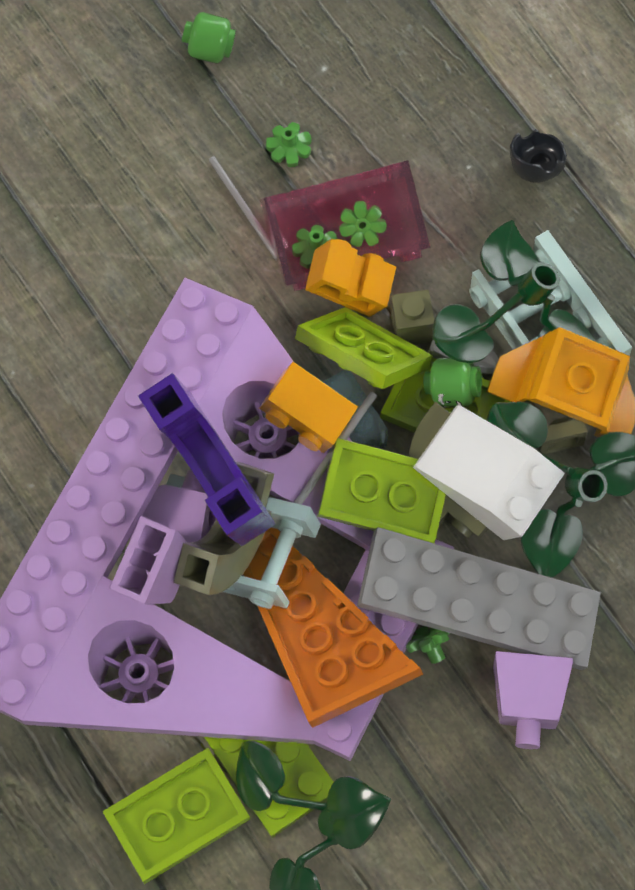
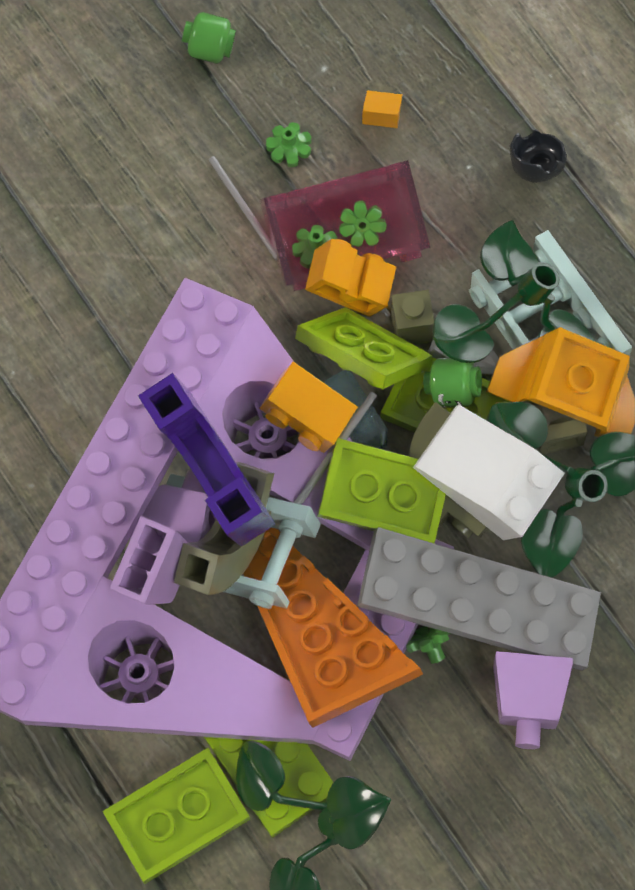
(381, 109): none -> light orange slope

